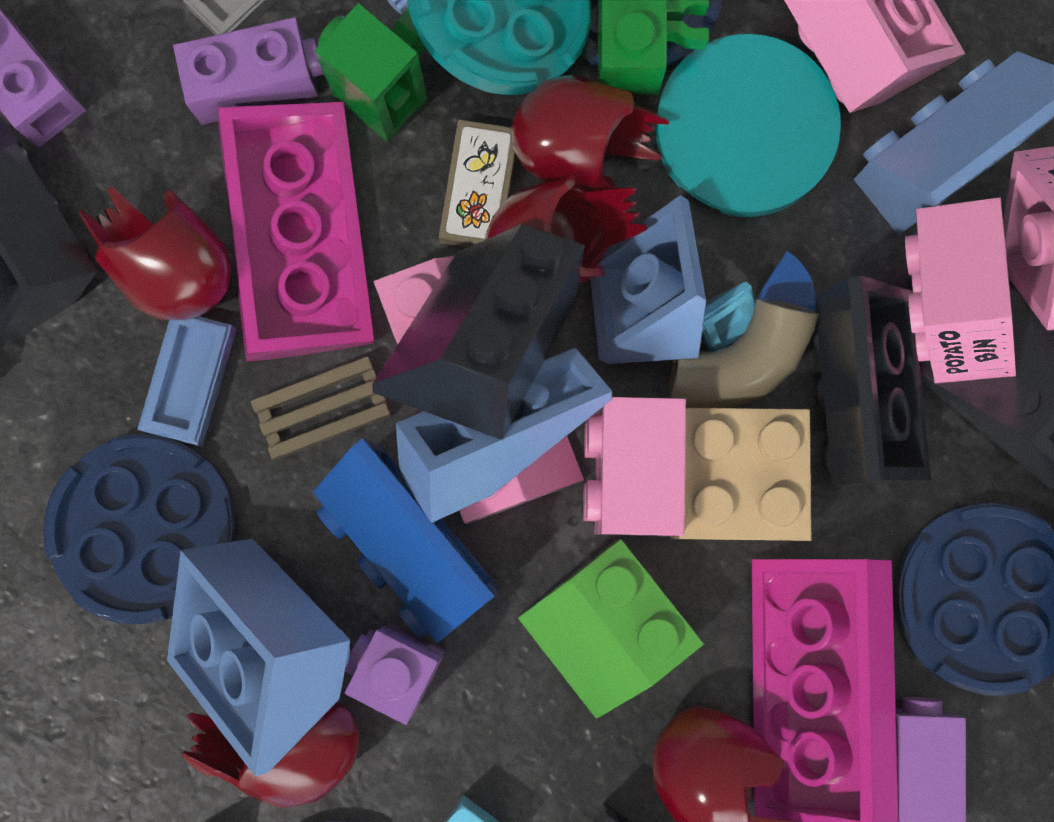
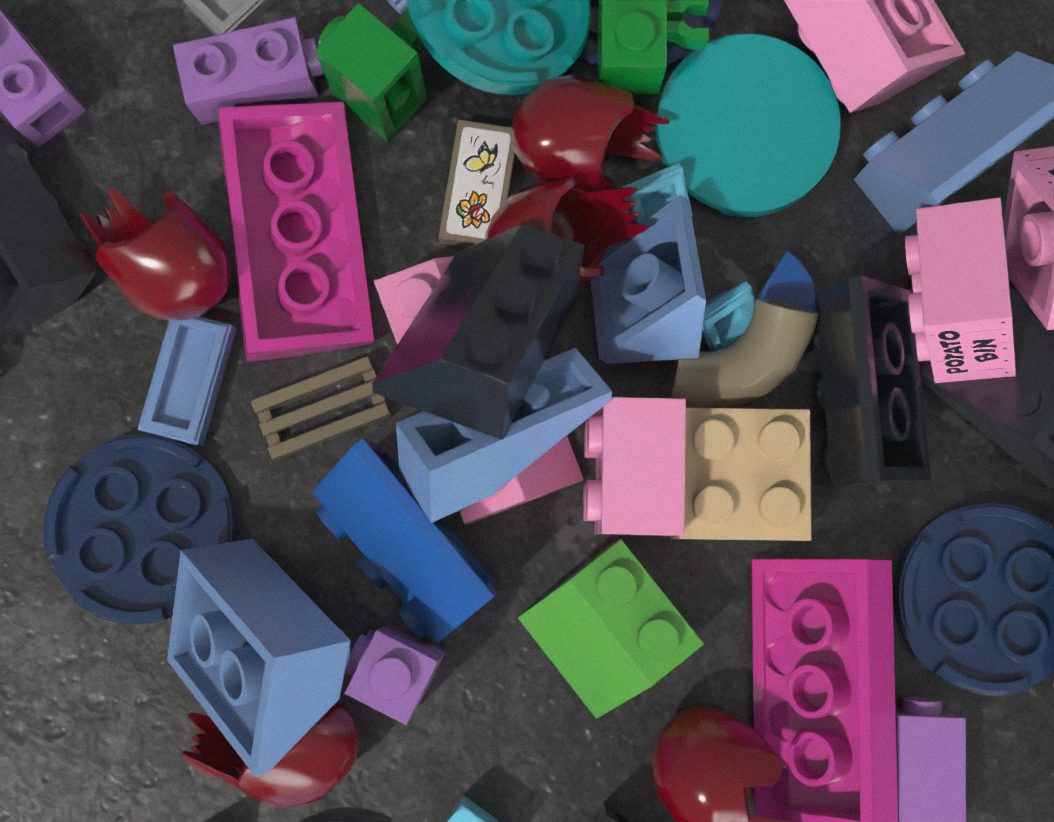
(657, 191): none -> medium azure slope

